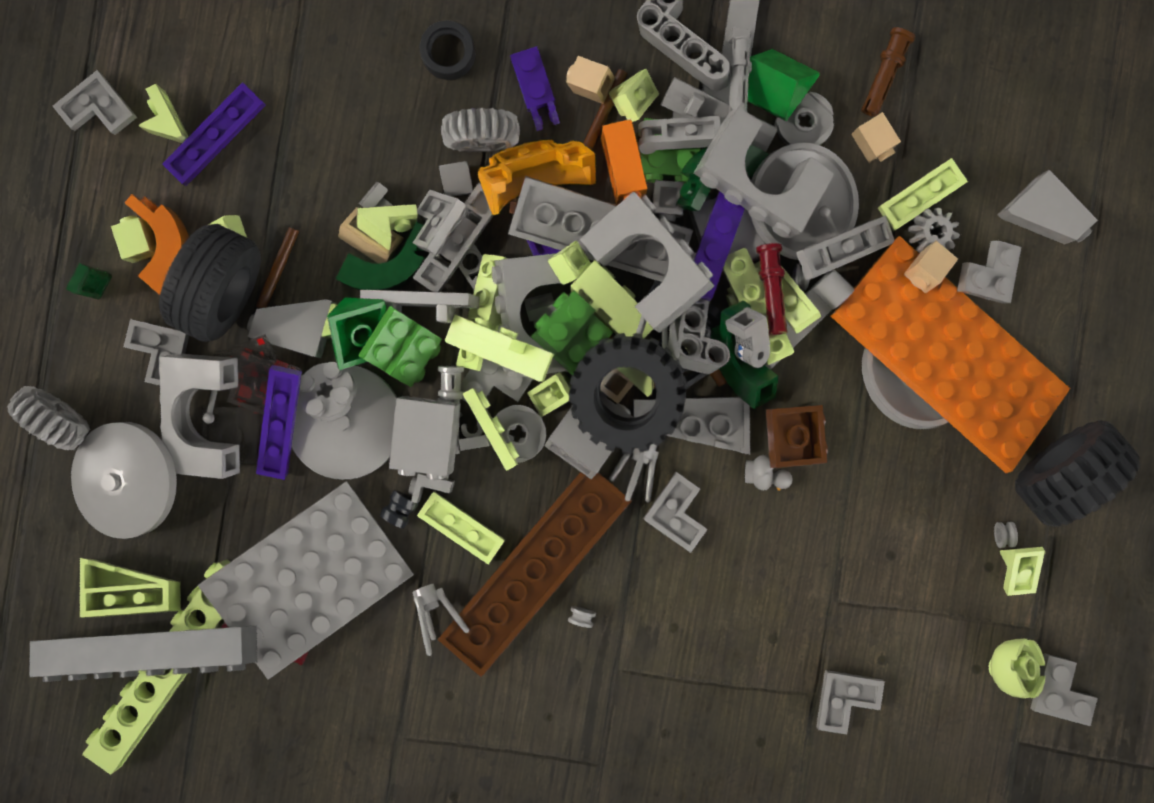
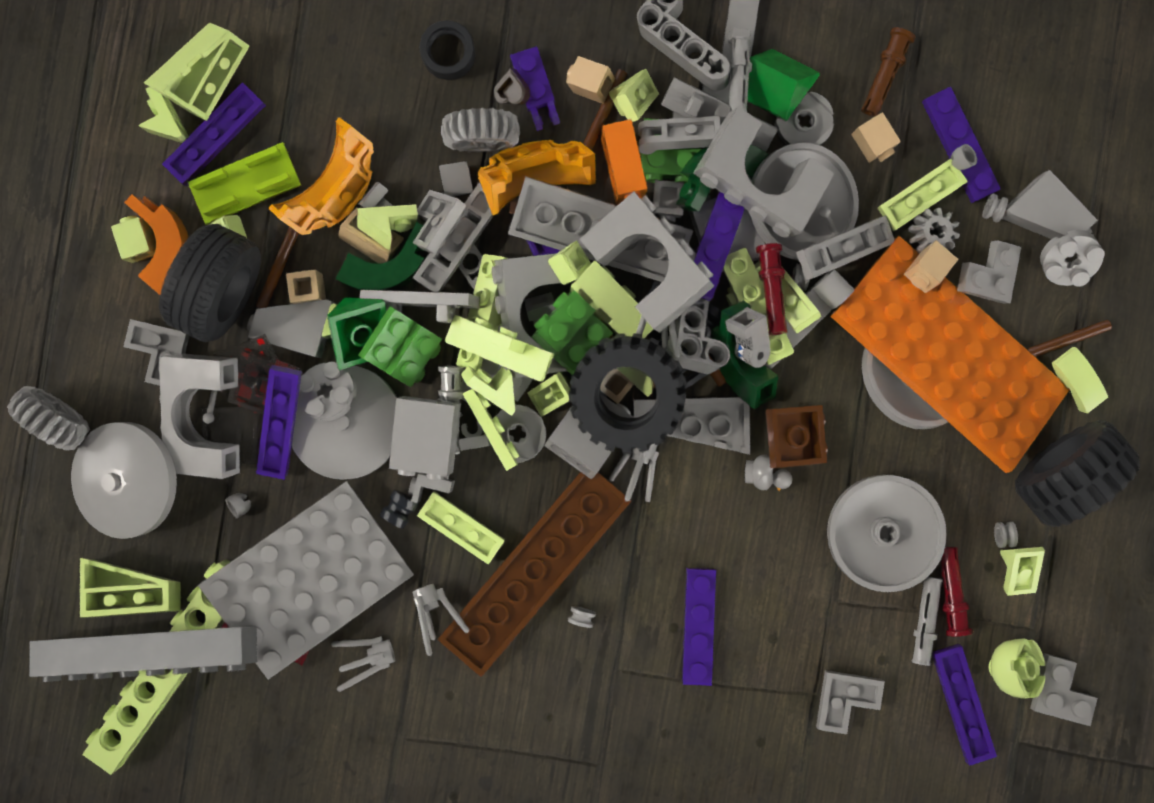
(89, 281): dark green plate -> none
(93, 98): light grey plate -> none
(200, 70): none -> yellowish green wedge
(237, 505): none -> light grey hinge
(244, 183): none -> lime brick
(305, 286): none -> tan brick
(336, 189): none -> light orange windscreen
(379, 655): none -> light grey plant
(496, 389): none -> yellowish green slope
(512, 89): none -> dark brown tile
(669, 516): light grey plate -> none
(699, 626): none -> dark purple plate
(886, 533): none -> light grey dish
(927, 619): none -> light grey pin
(954, 132): none -> dark purple plate
(955, 605): none -> dark red pin
(964, 157): none -> light grey hinge
(964, 704): none -> dark purple plate
(995, 207): none -> light grey bush
(1070, 338): none -> reddish brown bar
(1079, 271): none -> light grey plate
(1081, 378): none -> yellowish green slope

